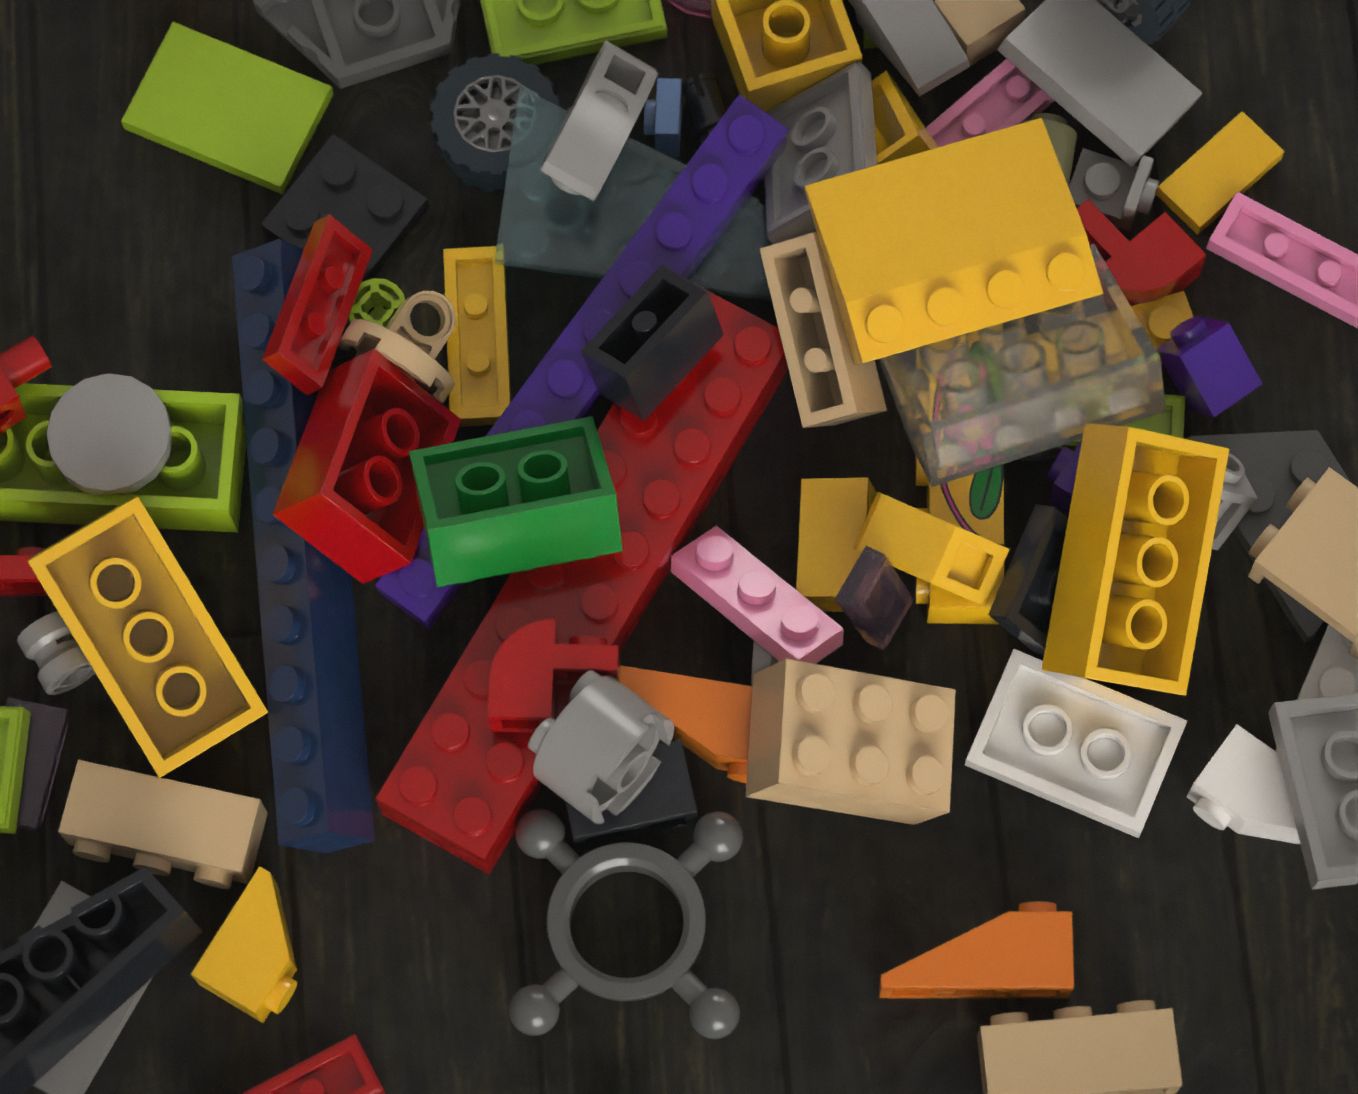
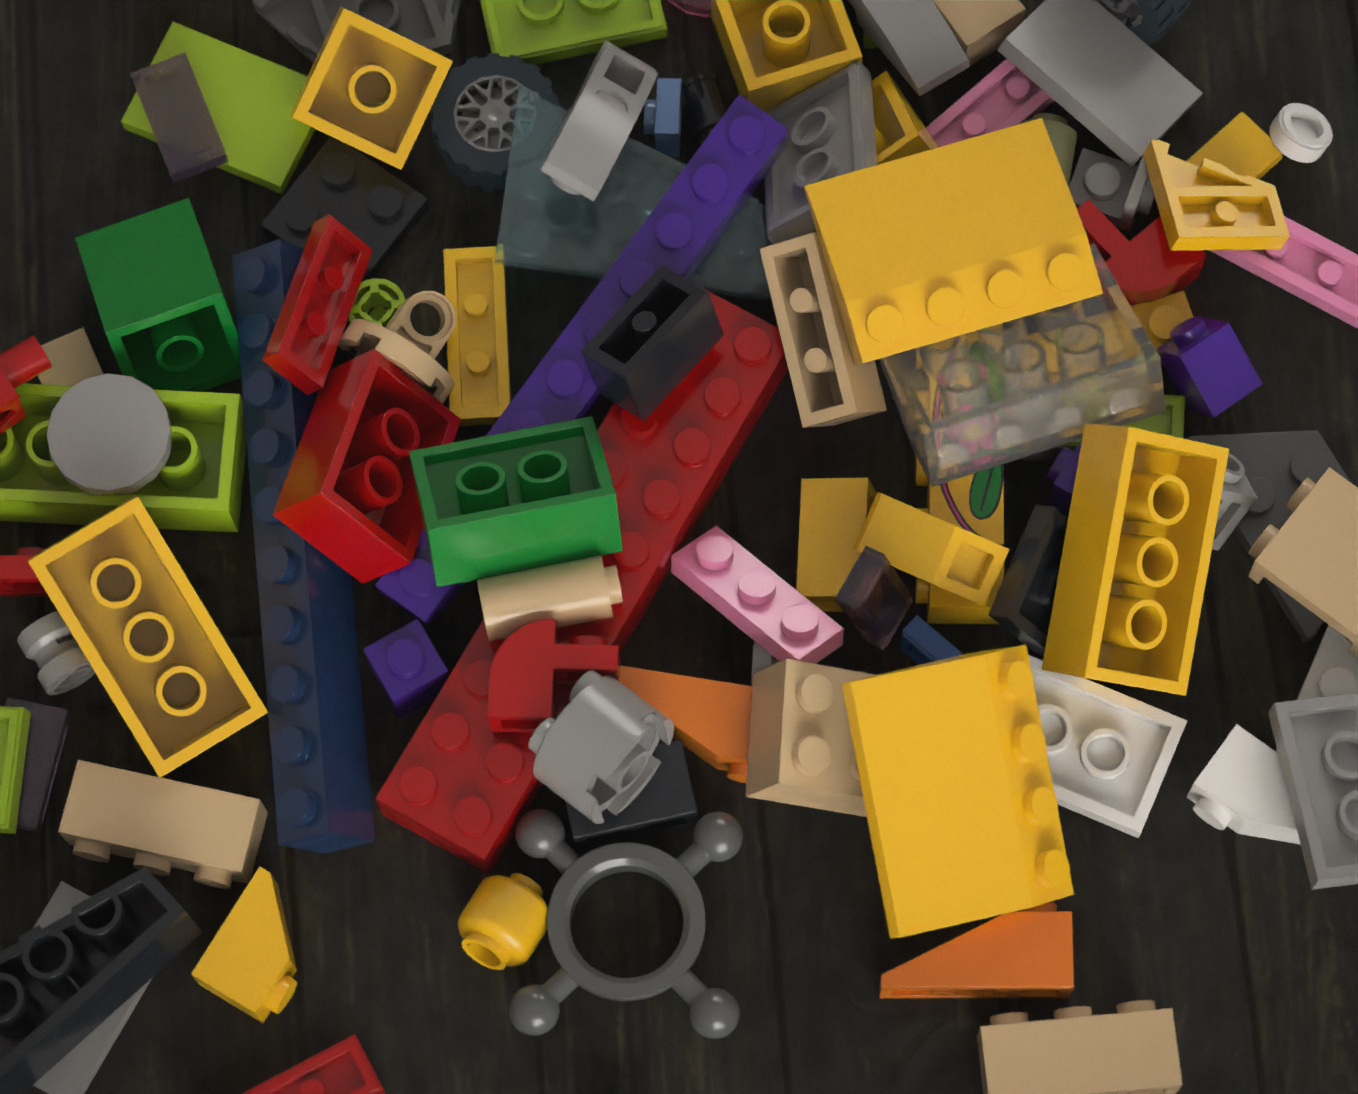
(70, 359): none -> tan tile
(162, 300): none -> green slope
(179, 117): none -> tile
(371, 88): none -> yellow brick
(407, 668): none -> dark purple brick
(503, 921): none -> yellow head
(563, 591): none -> tan brick
(924, 643): none -> blue tile
(957, 790): none -> yellow slope
(1212, 205): none -> yellow wing
(1301, 132): none -> white tile

